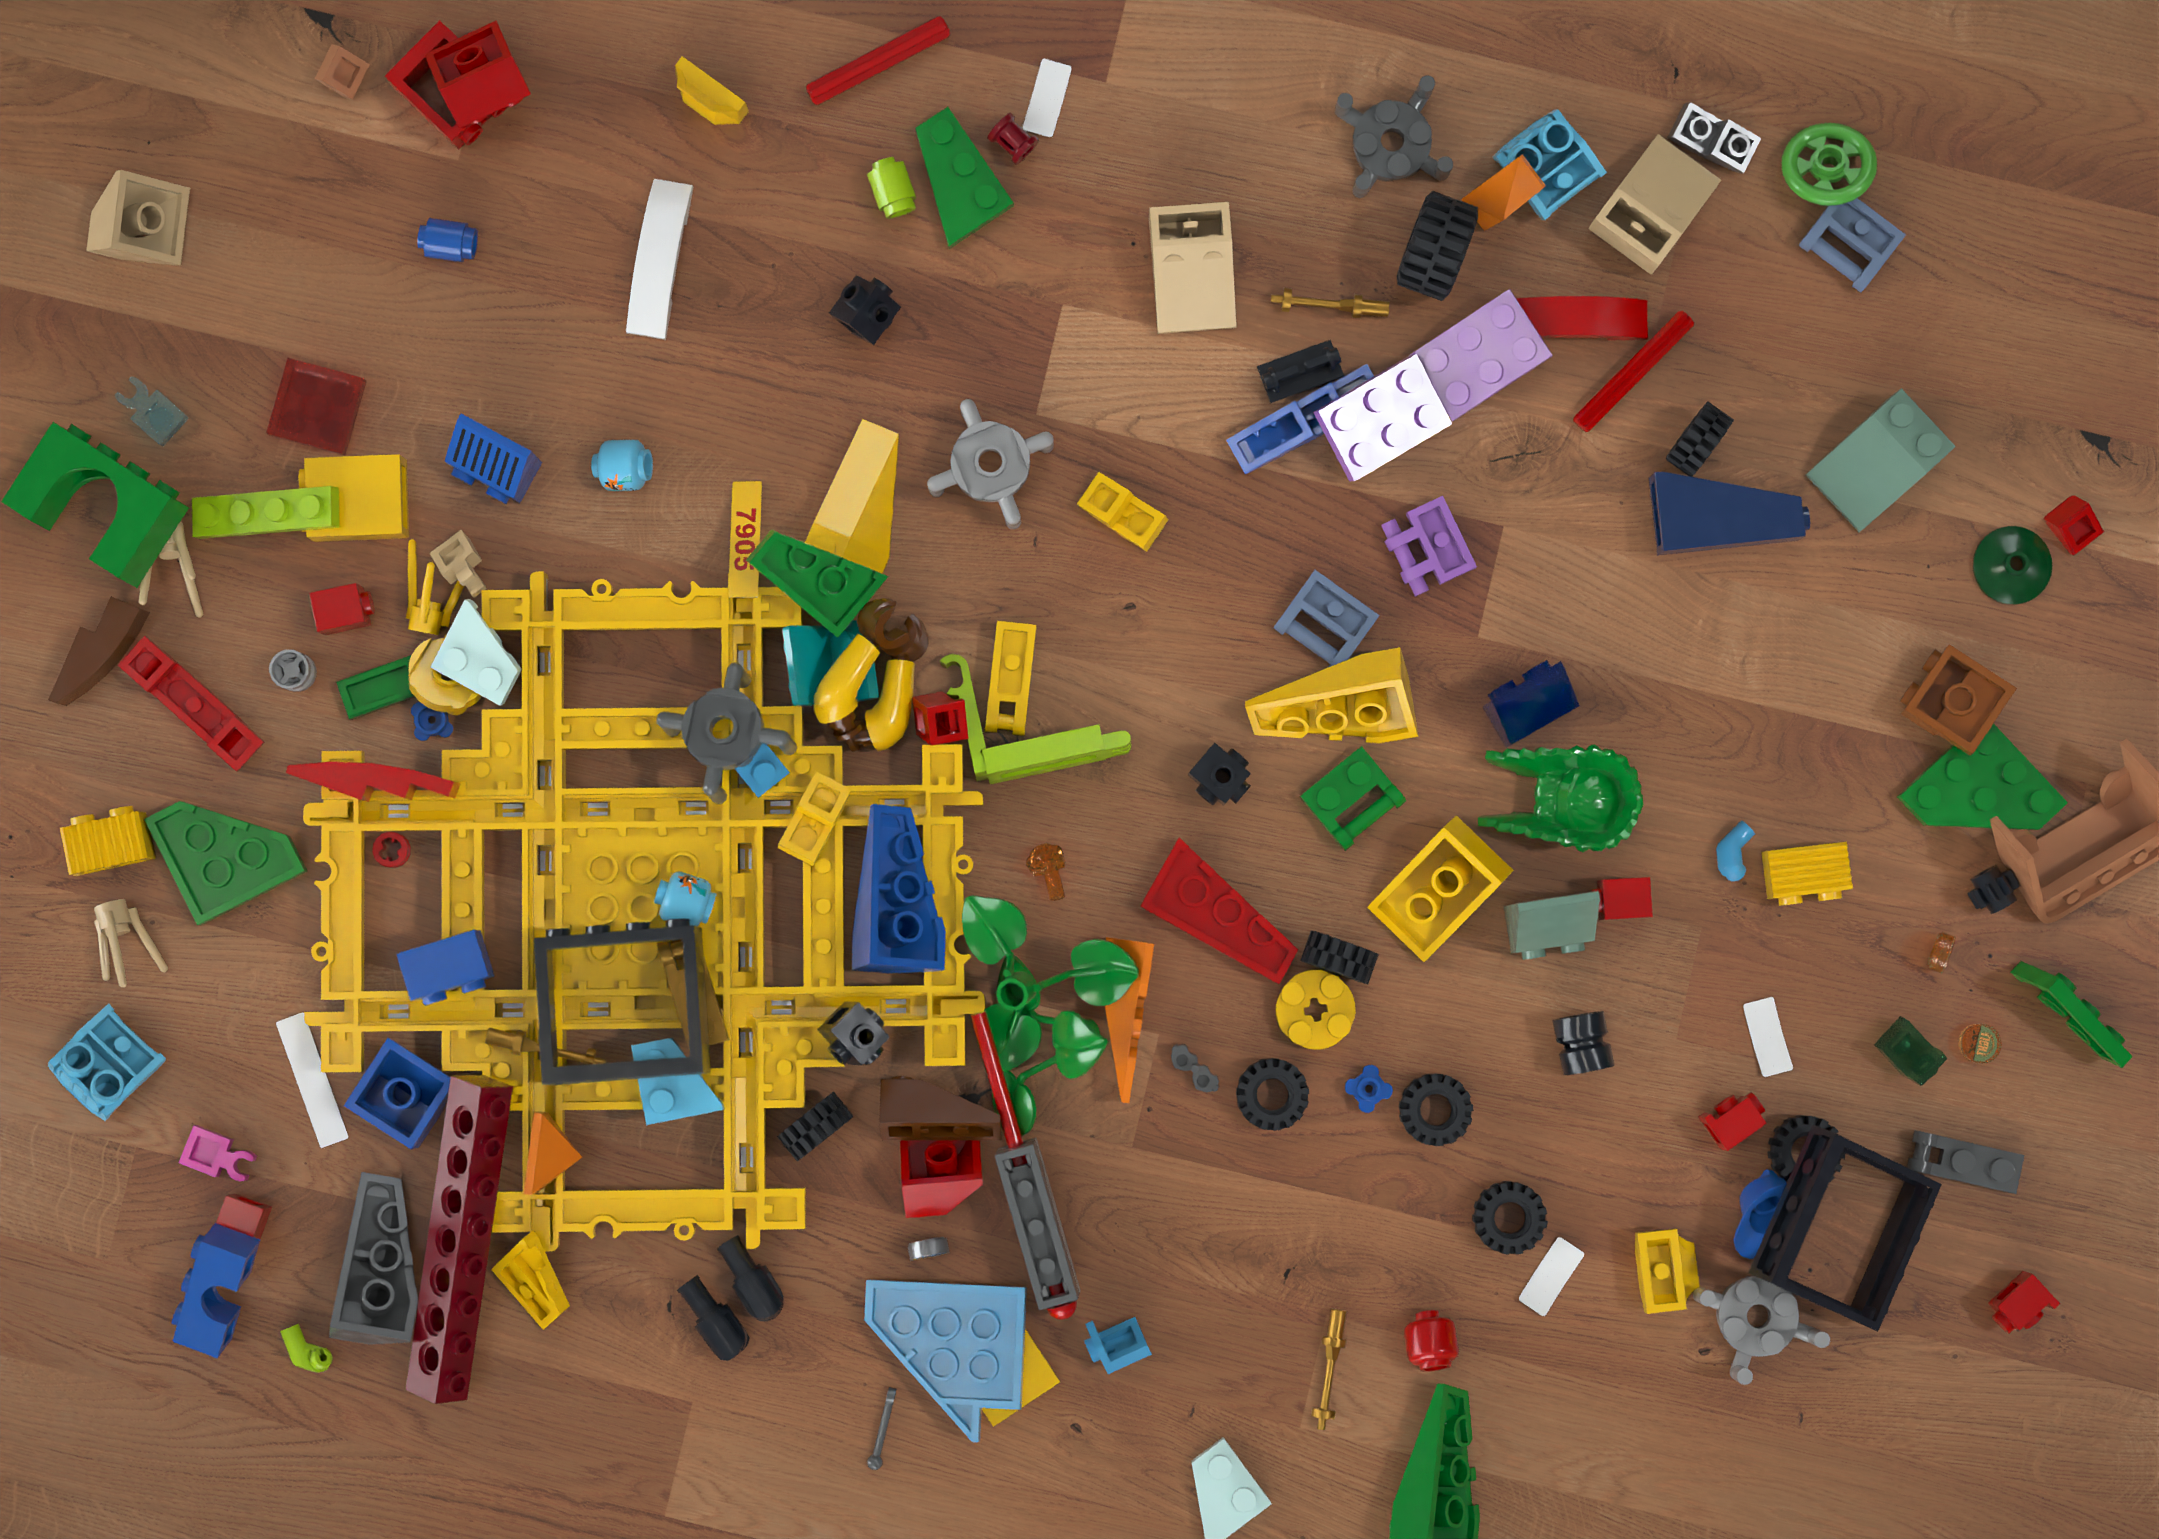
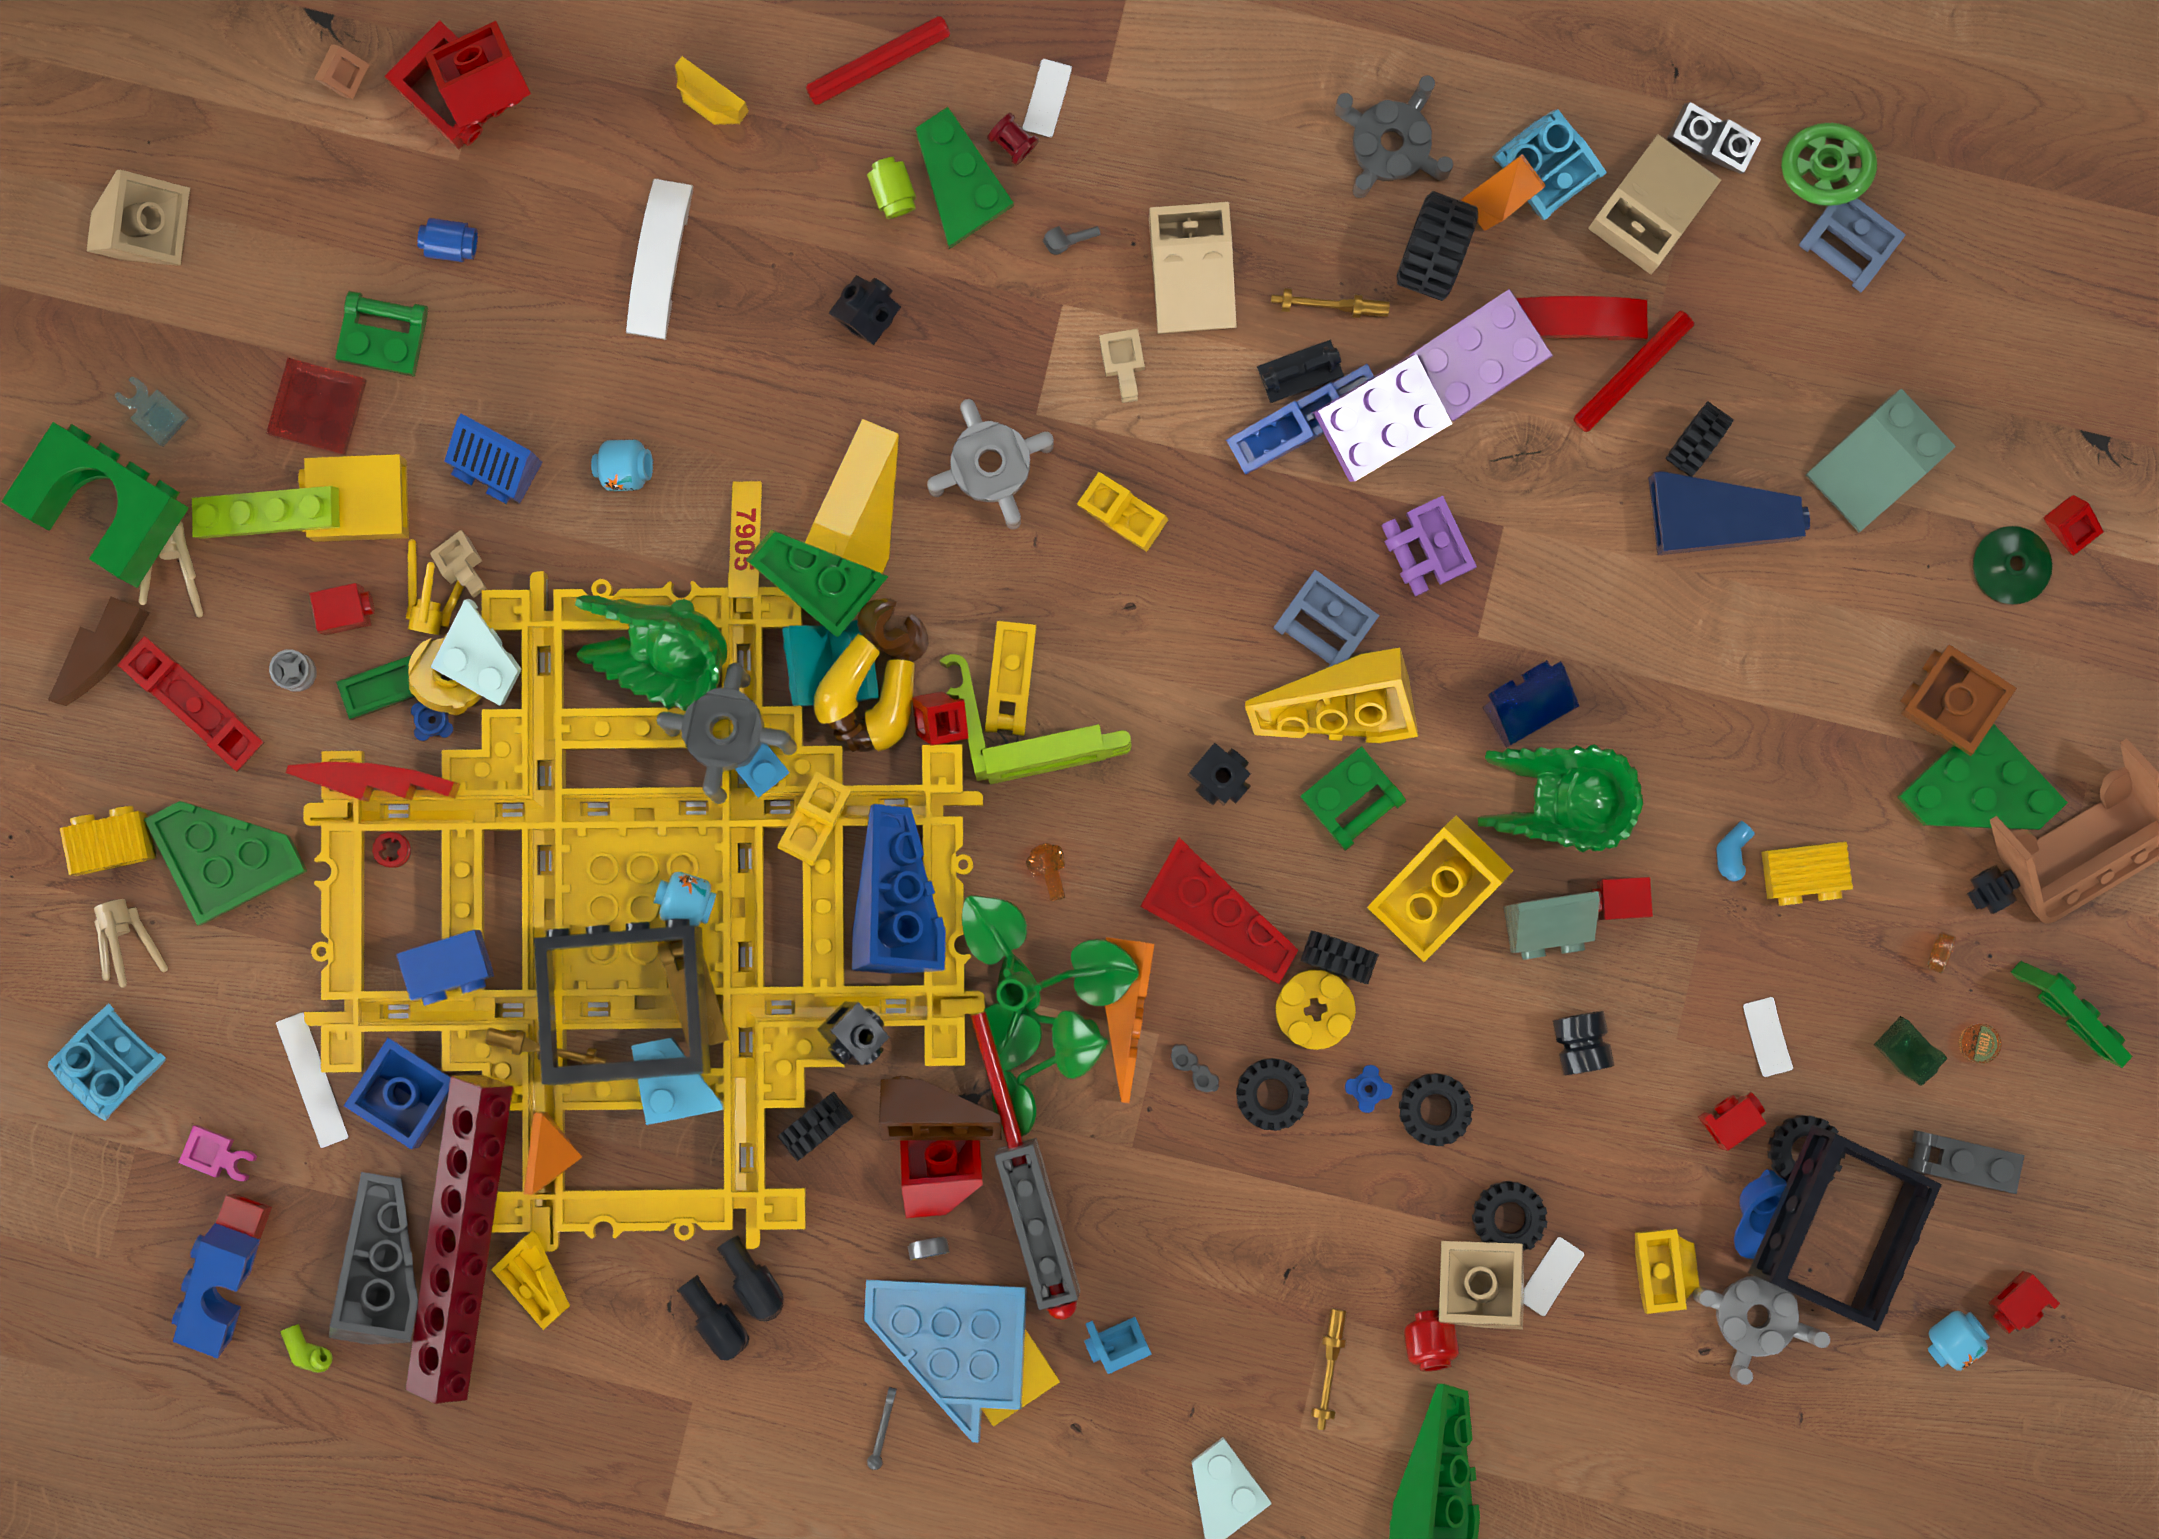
(377, 346): none -> green plate
(670, 651): none -> green piece
(1058, 242): none -> dark grey hand
(1123, 357): none -> tan plate
(1482, 1284): none -> tan slope
(1958, 1340): none -> medium azure head

